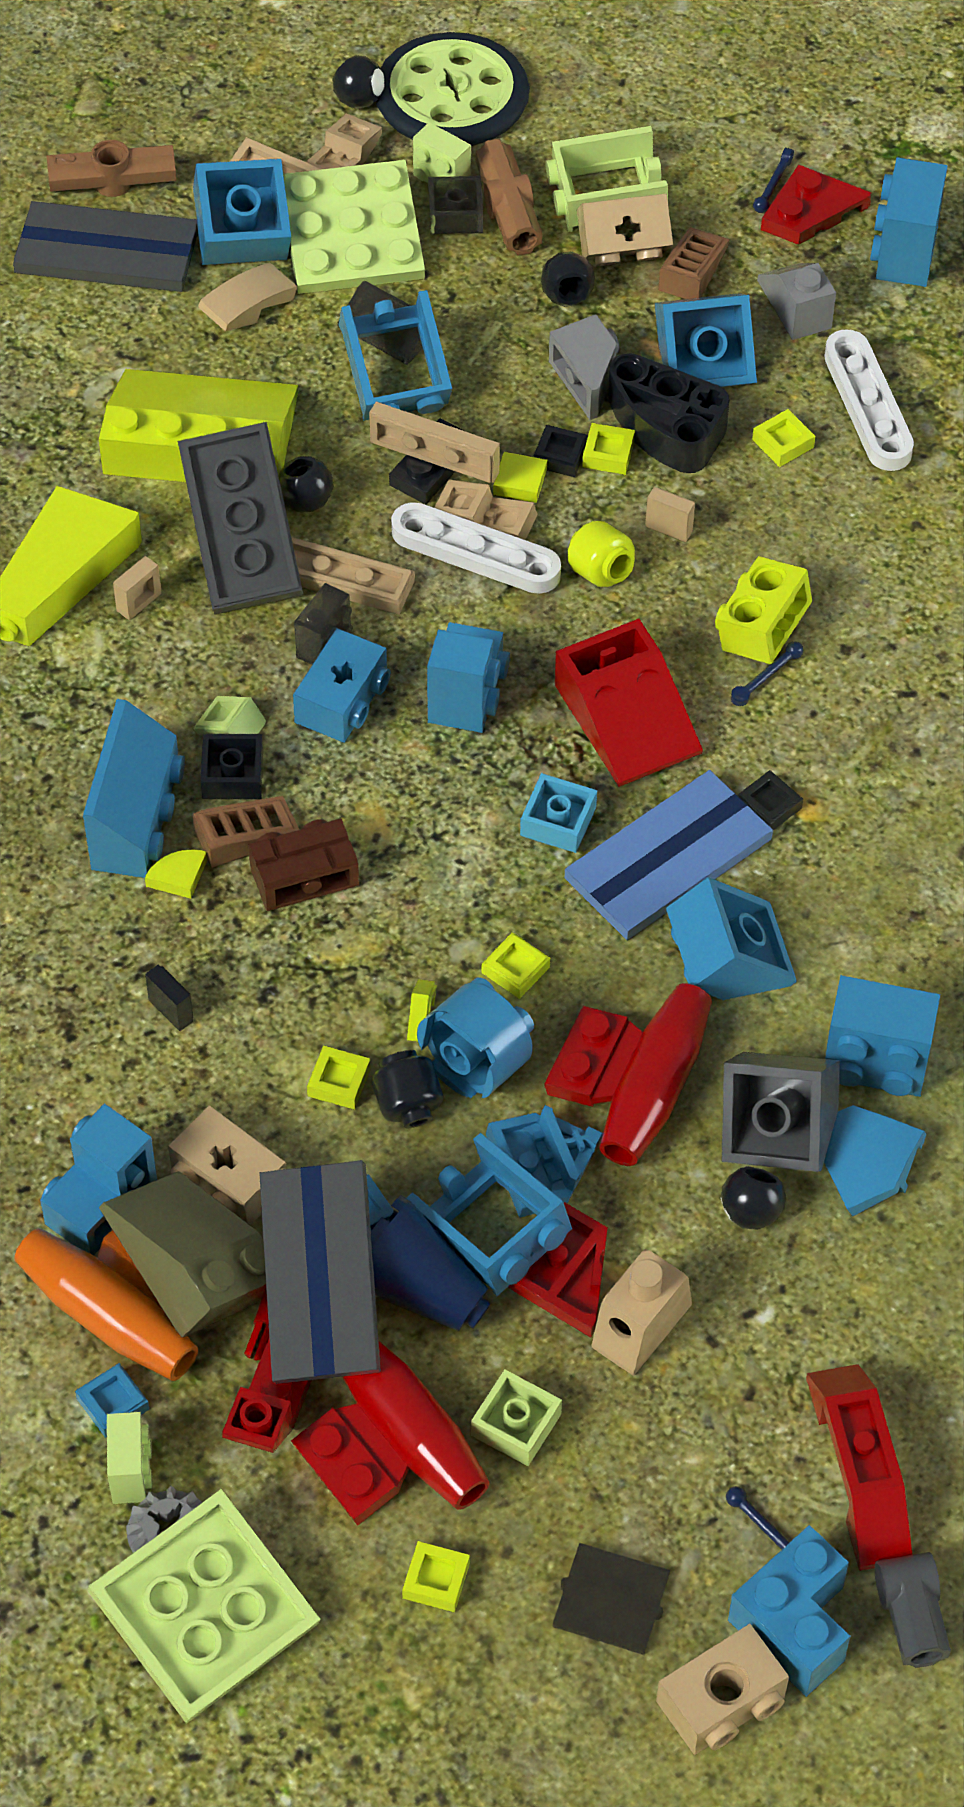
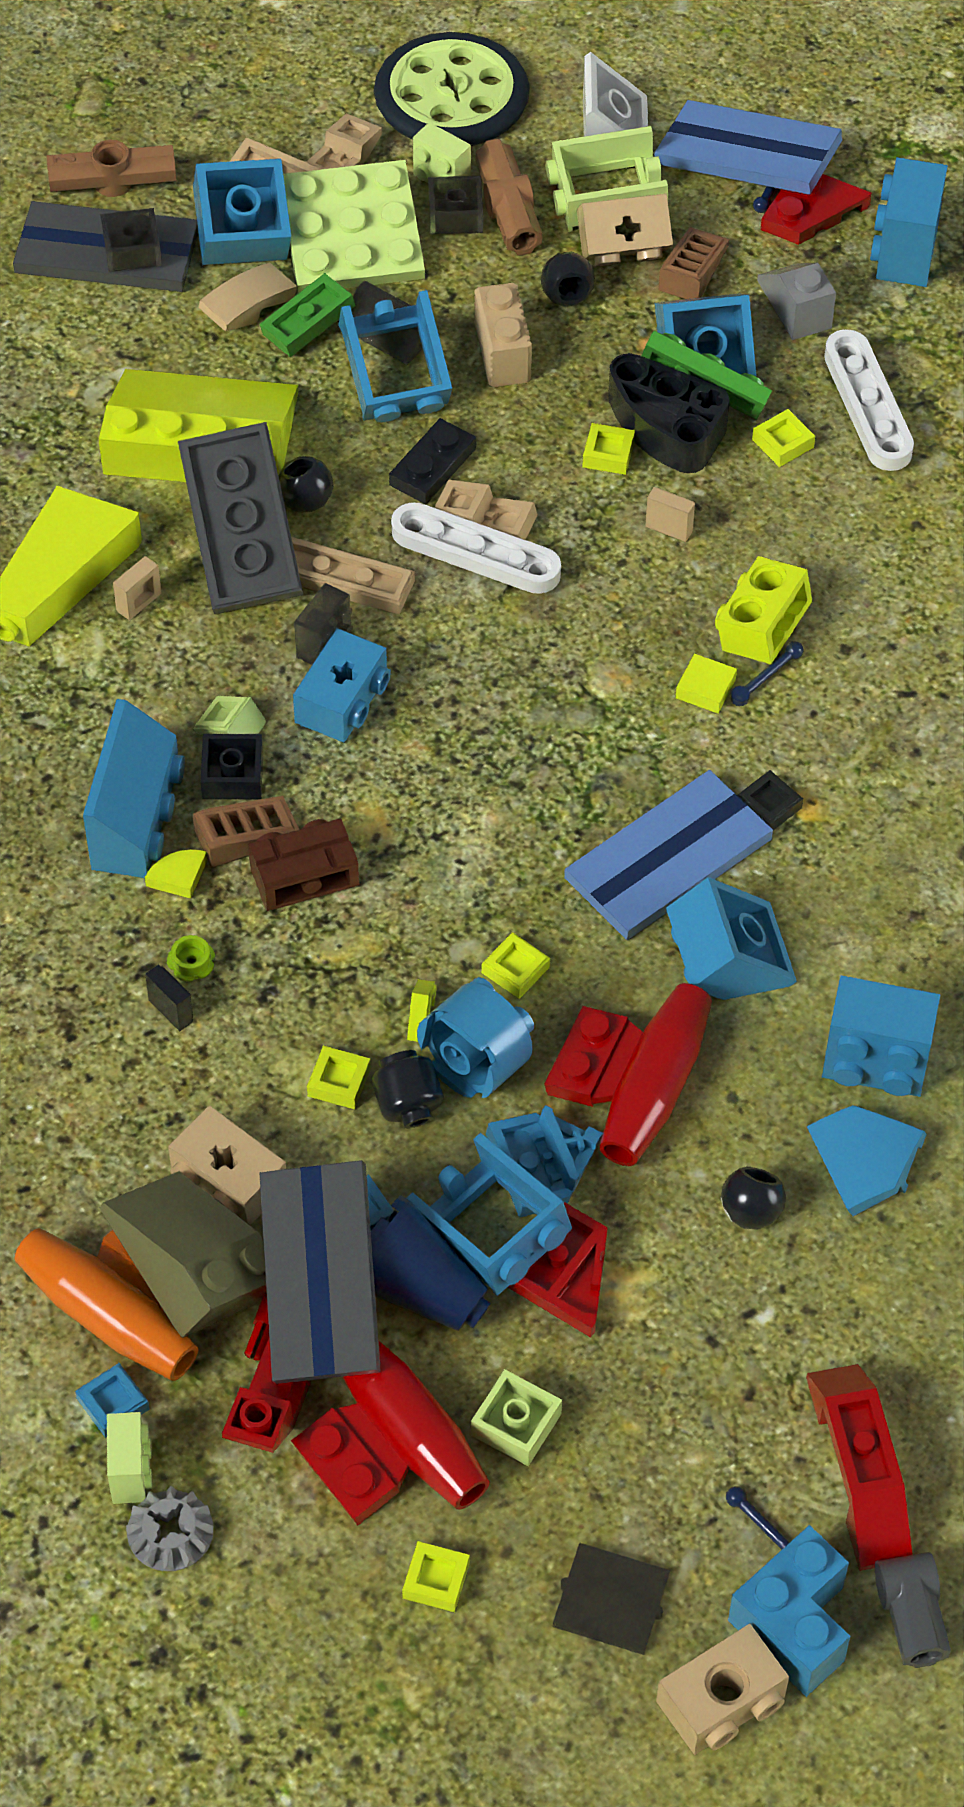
(108, 1162): dark azure brick -> none
(131, 240): none -> clear smoke piece
(189, 948): none -> lime plate
(203, 1605): yellowish green plate -> none
(306, 315): none -> bright green plate
(358, 82): black piece -> none
(434, 442): tan tile -> none
(464, 676): dark azure brick -> none
(503, 334): none -> tan brick
(520, 477): neon yellow tile -> none
(558, 813): medium azure piece -> none
(561, 449): black tile -> none
(582, 360): light grey slope -> none
(601, 554): neon yellow head -> none
(610, 100): none -> white slope
(626, 702): red slope -> none
(649, 1302): tan torso -> none
(706, 683): none -> neon yellow tile
(744, 390): none -> bright green plate
(749, 146): none -> medium blue tile
(779, 1110): dark grey slope -> none

